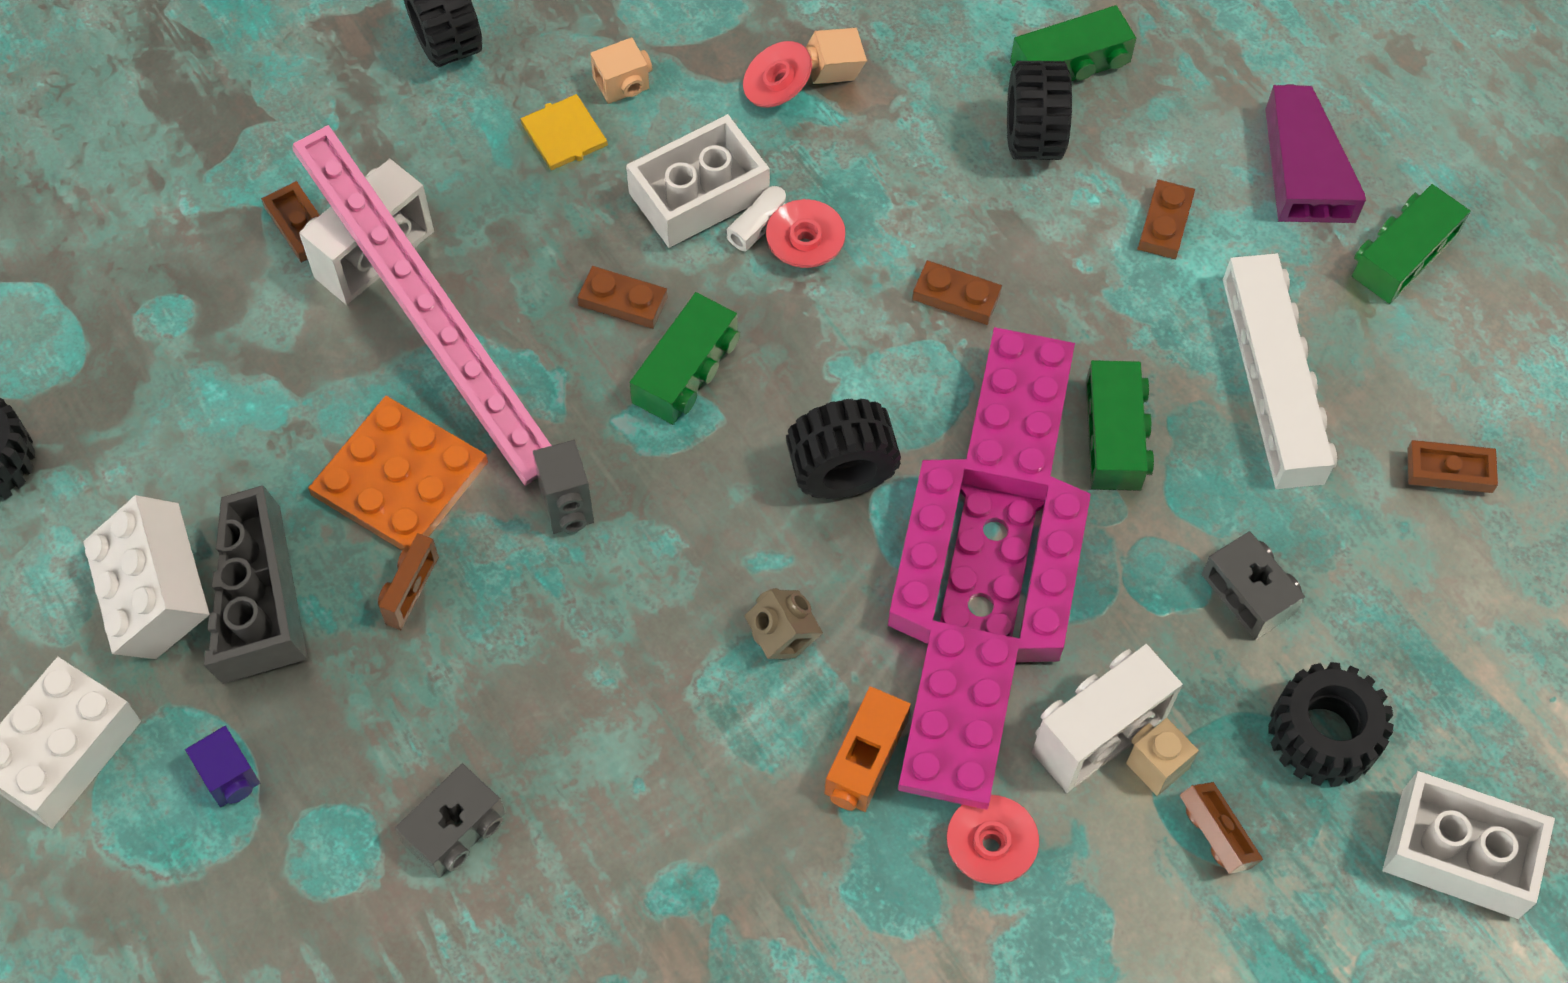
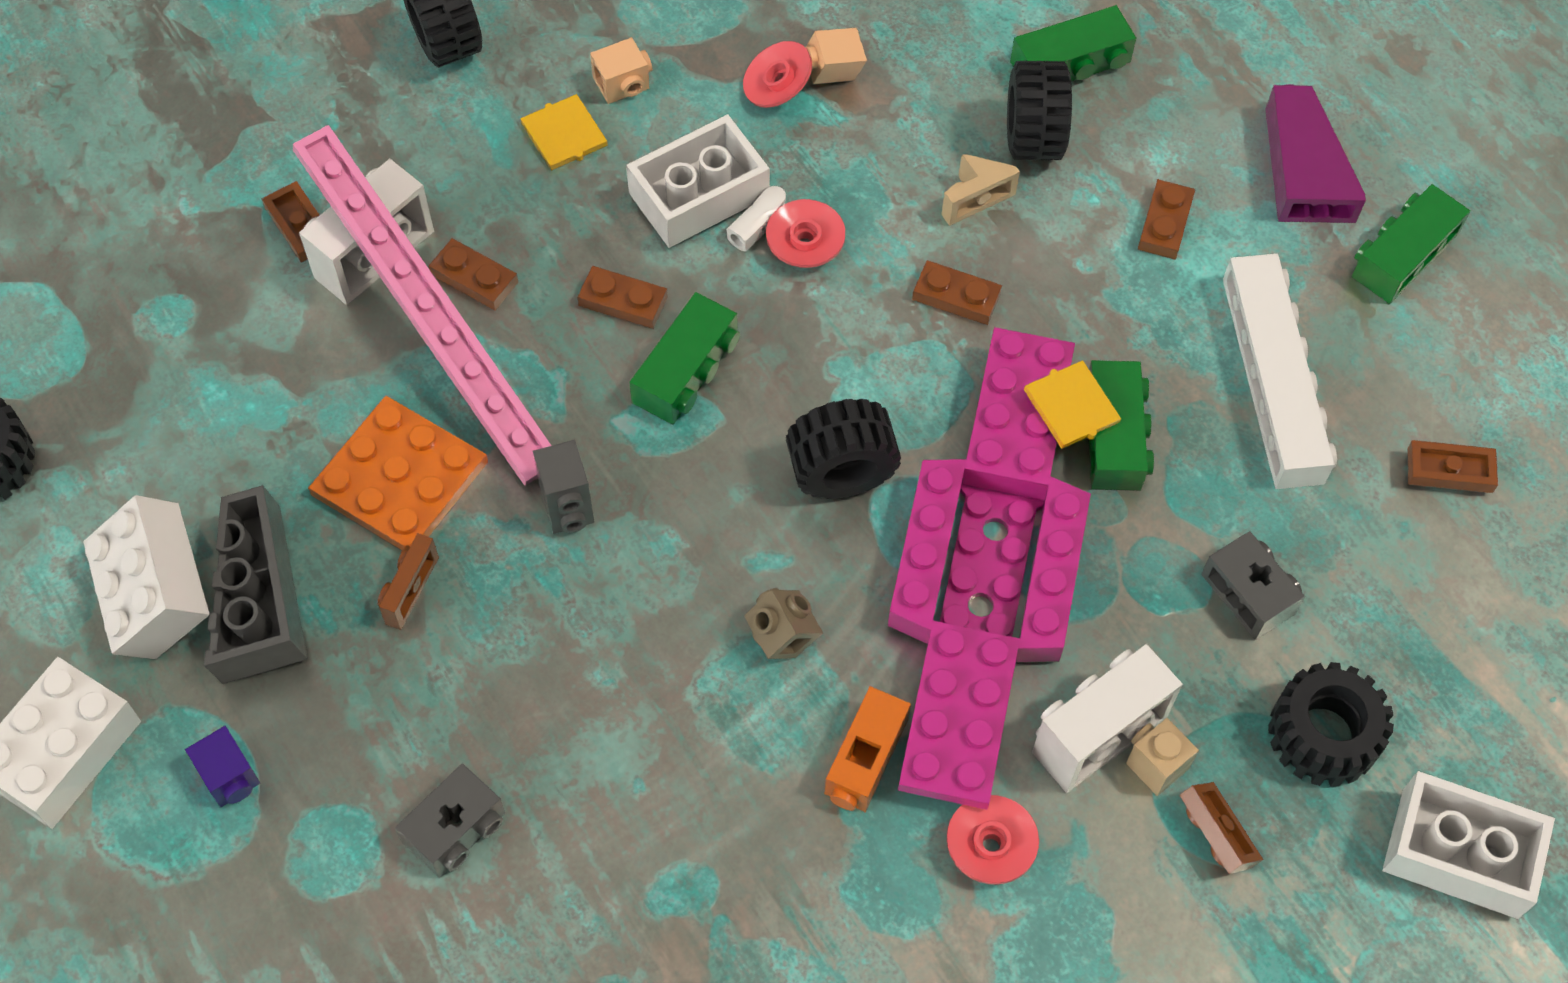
(473, 274): none -> dark orange plate
(981, 187): none -> tan slope
(1072, 404): none -> yellow piece

